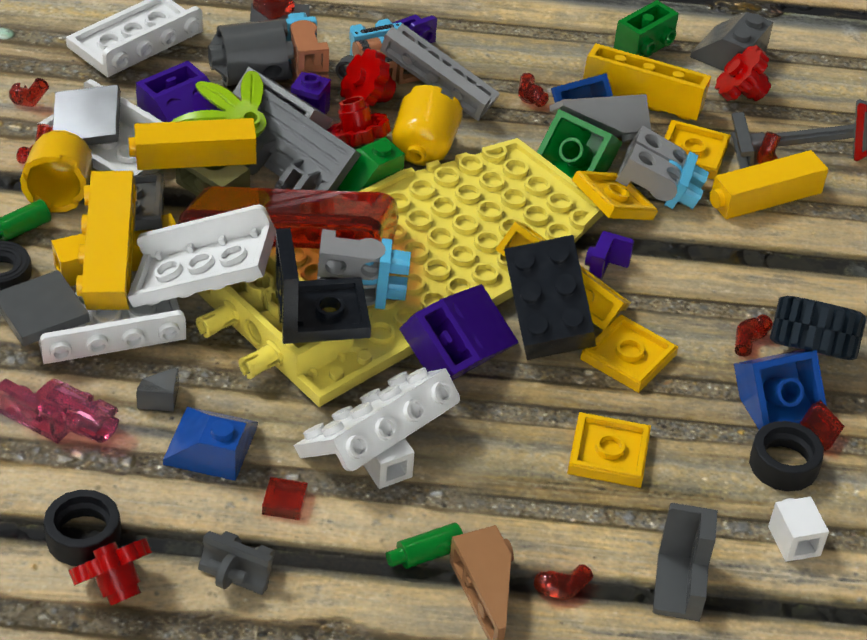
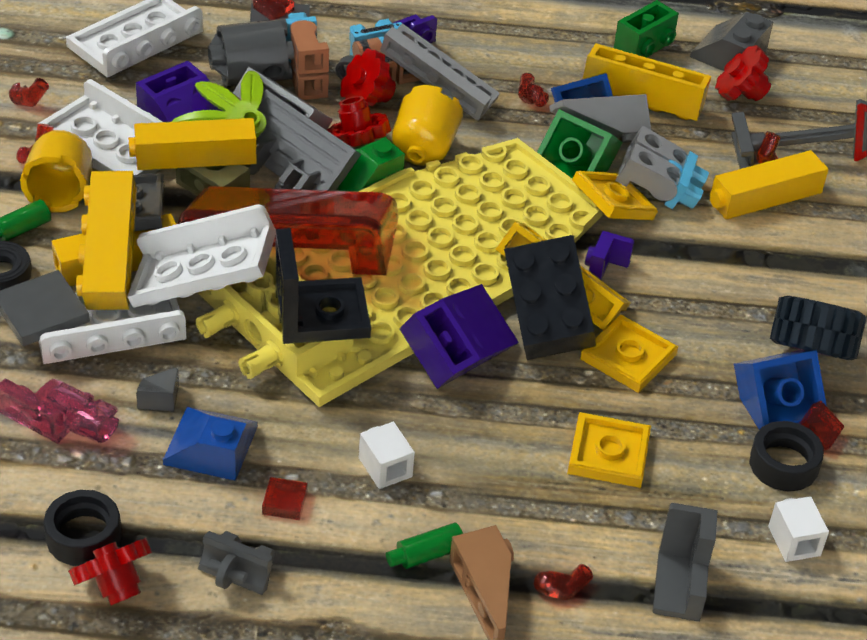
(89, 113): tile -> none
(313, 90): dark purple bracket -> none
(368, 260): light grey hips -> none
(381, 418): white bracket -> none
(705, 143): yellow tile -> none
(751, 331): clear red arm -> none

